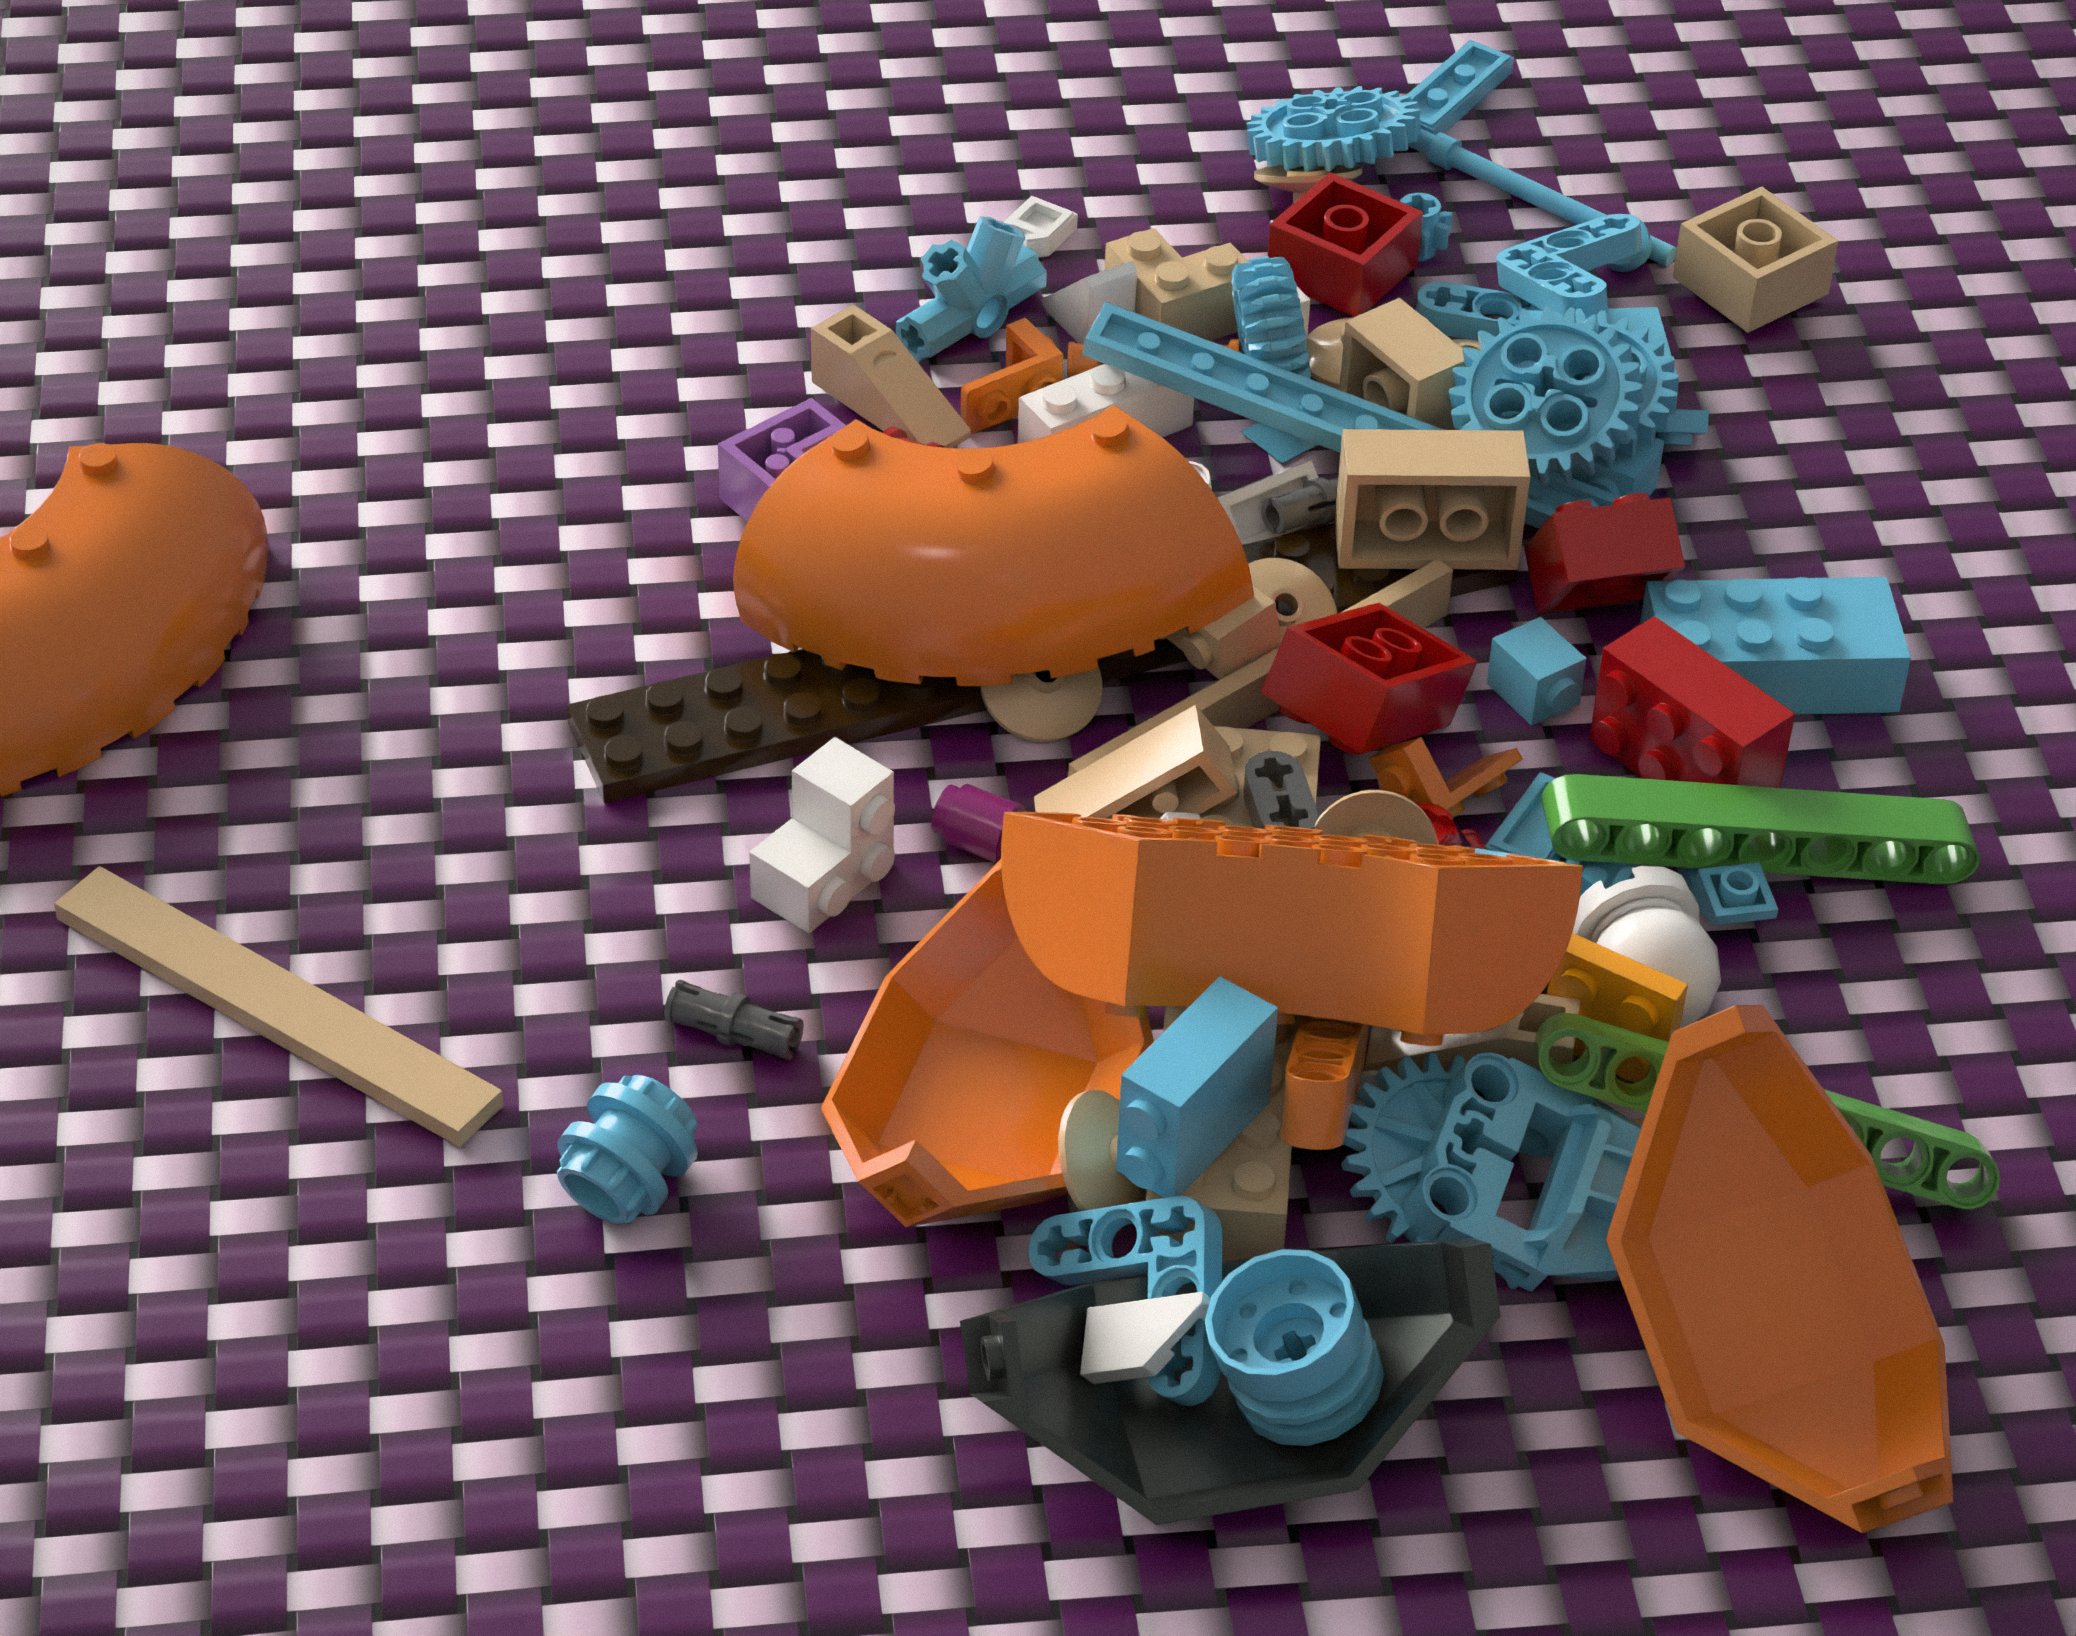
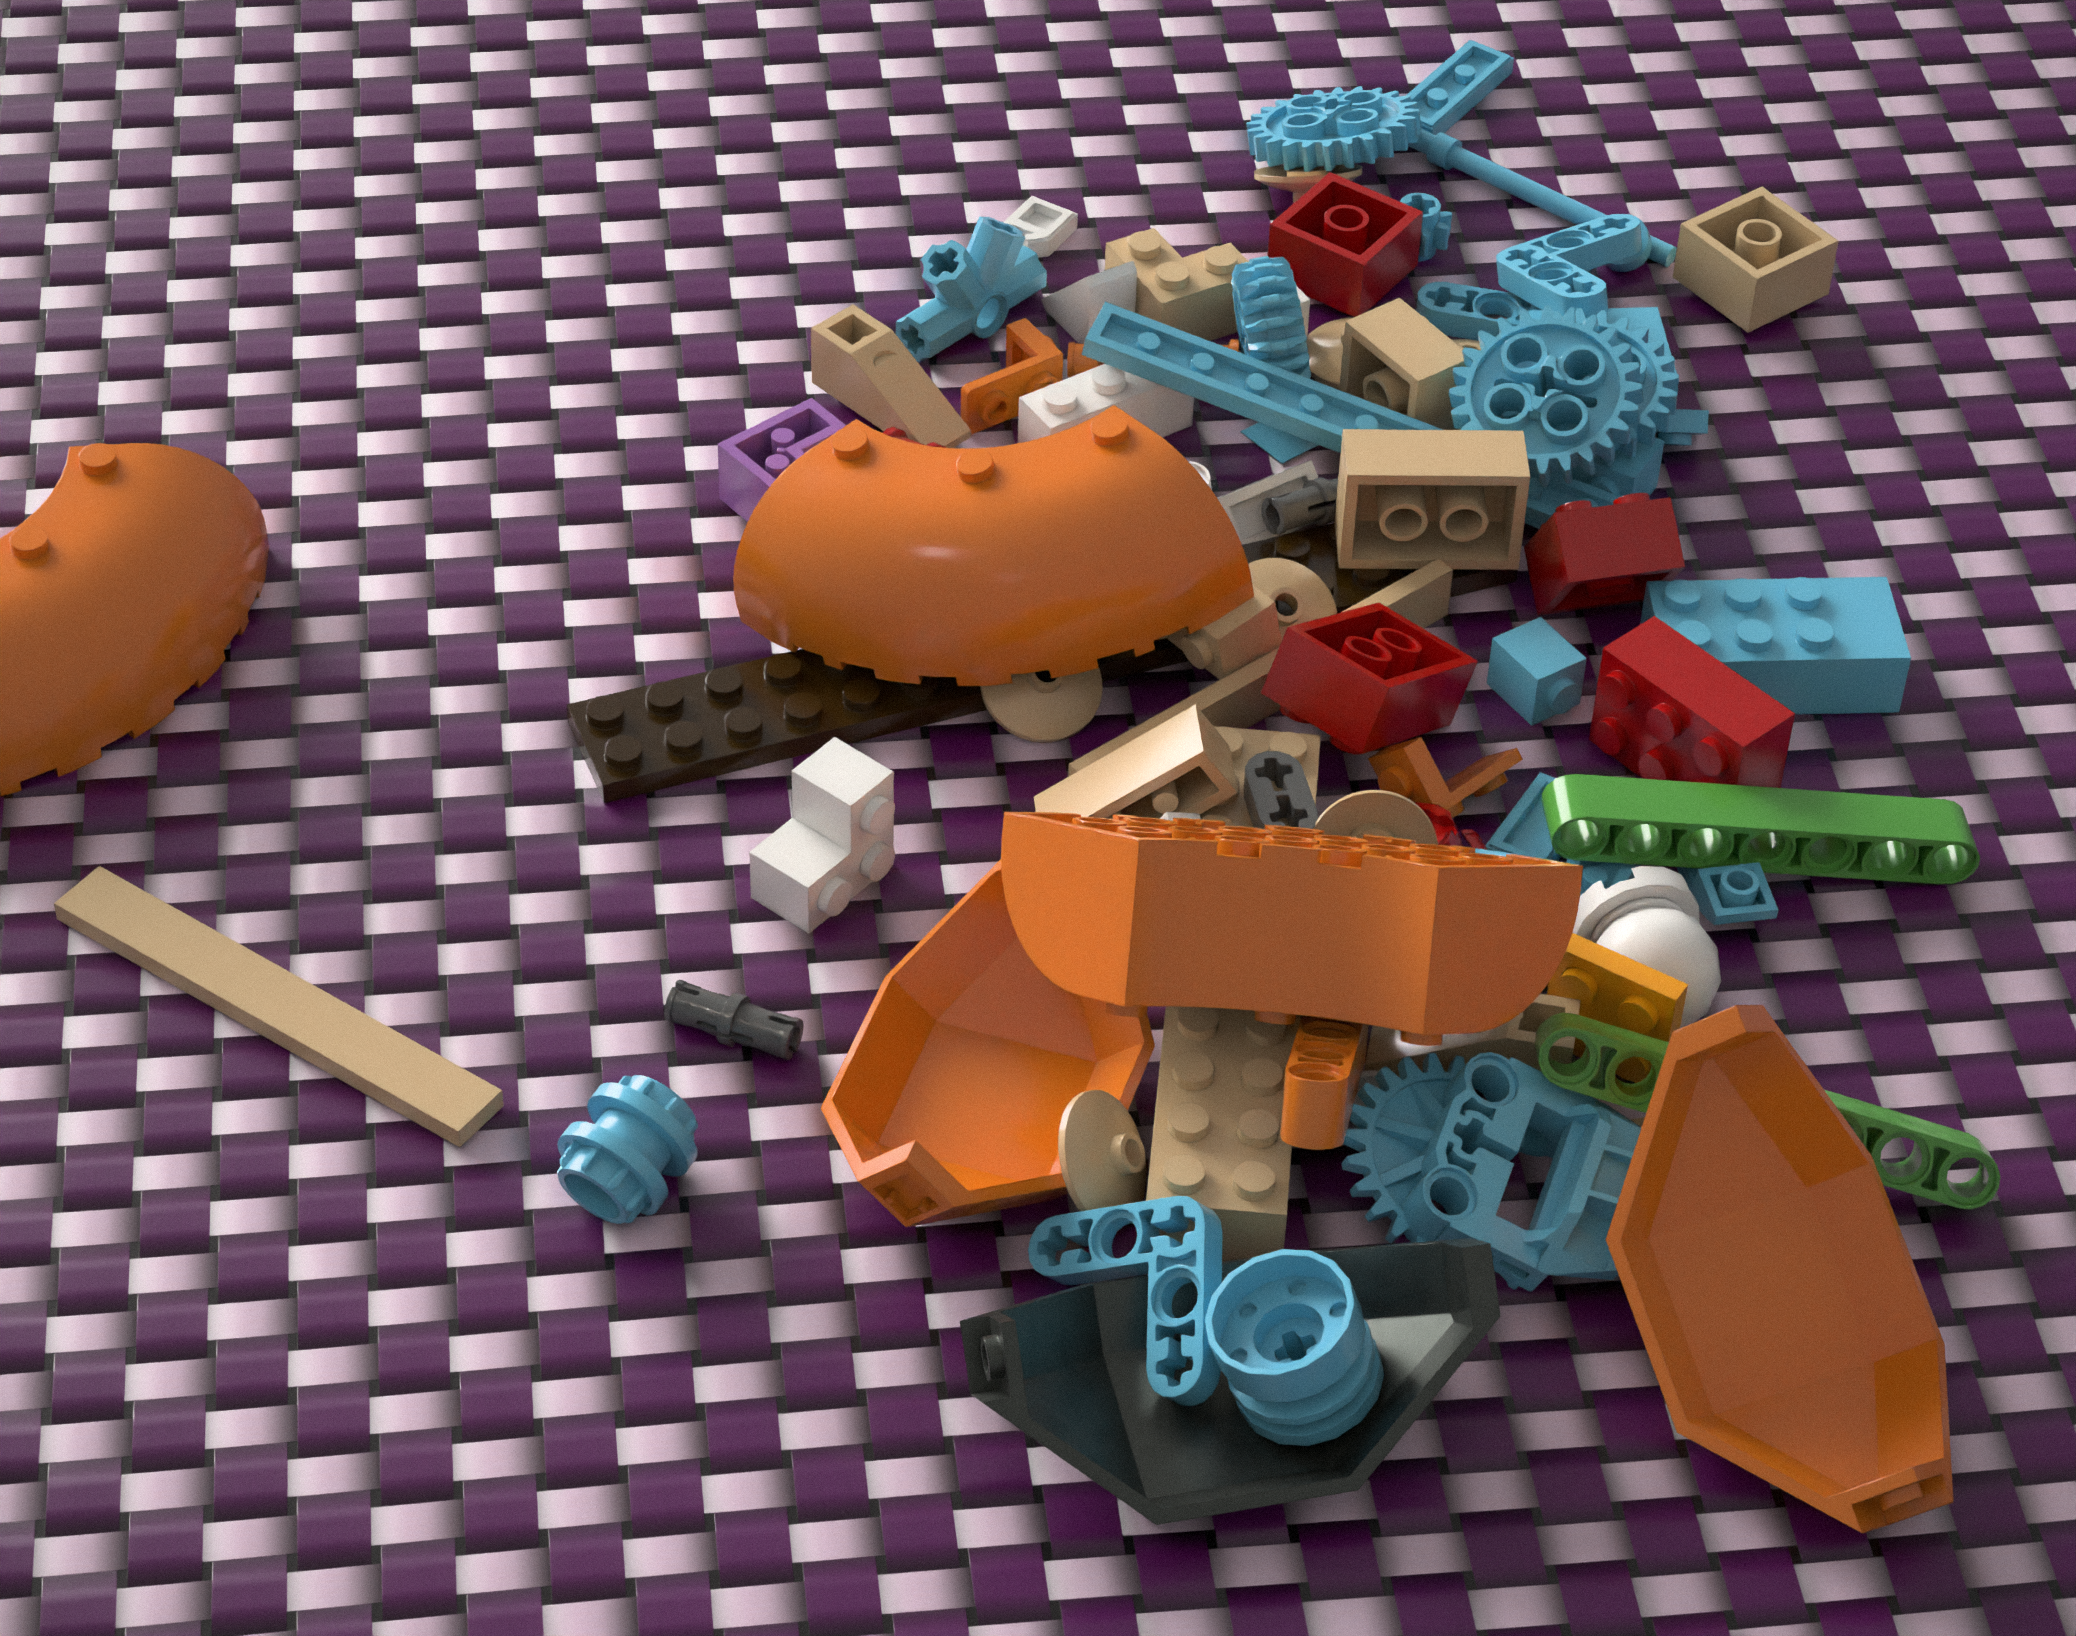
(972, 820): magenta brick -> none
(1137, 1336): white tile -> none
(1195, 1088): medium azure brick -> none

